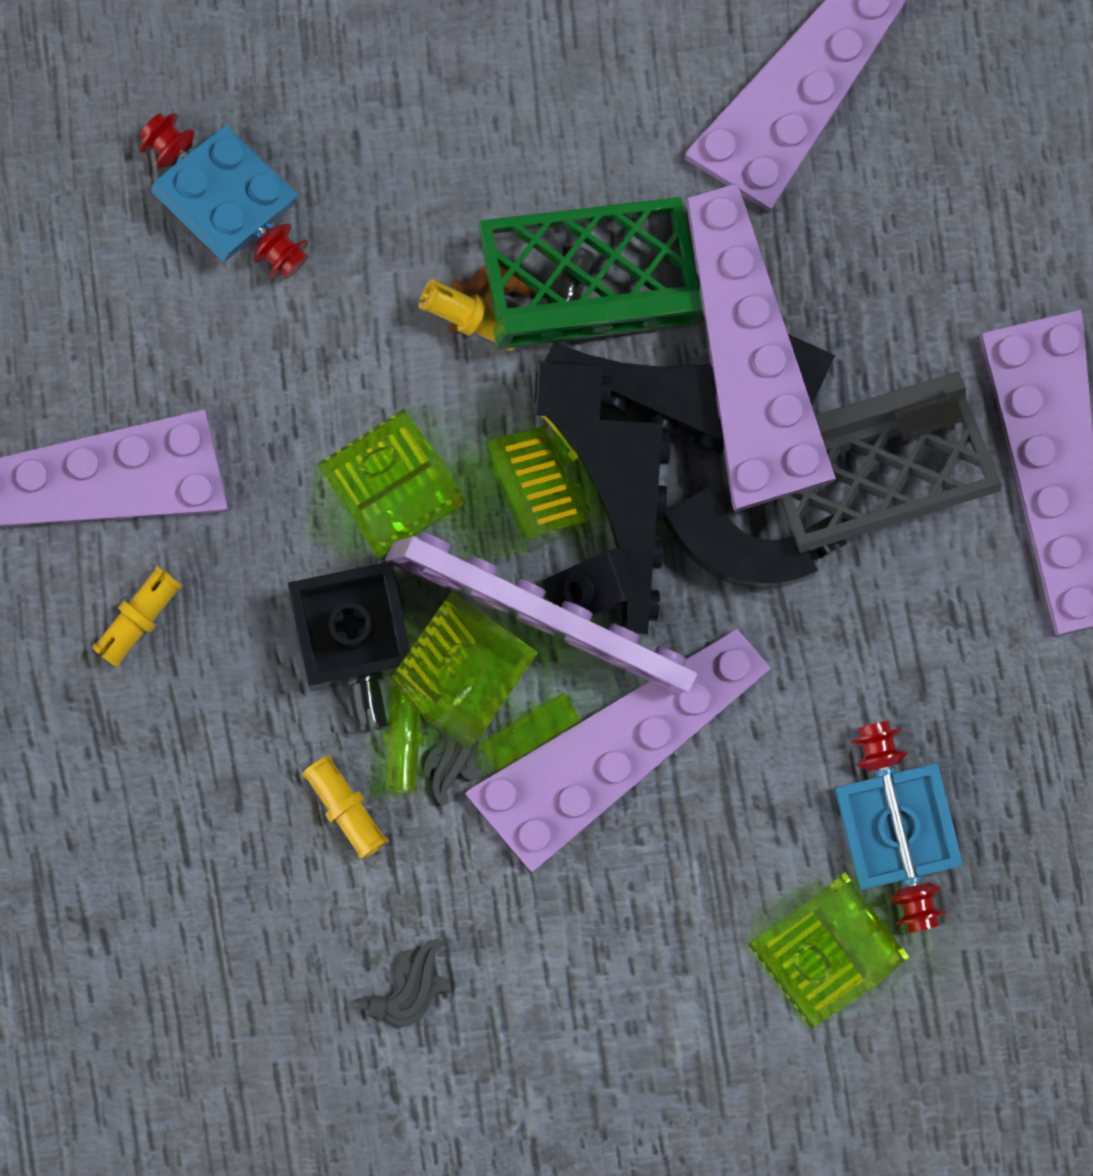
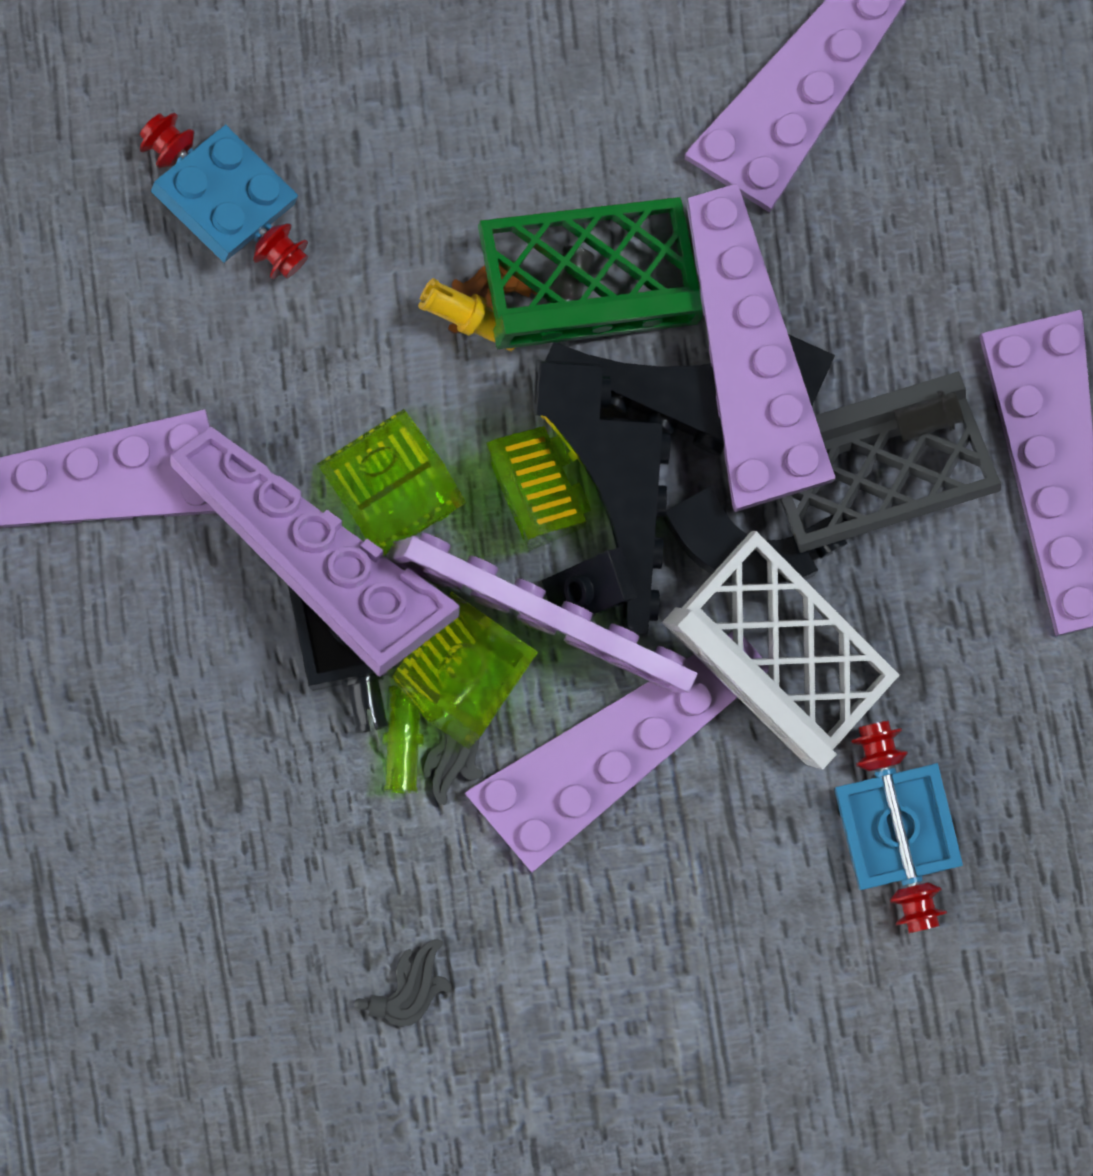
(137, 616): yellow pin -> none
(344, 580): none -> lavender wing
(345, 807): yellow pin -> none
(530, 732): clear neon green piece -> none
(750, 683): none -> white fence
(828, 951): clear neon green slope -> none

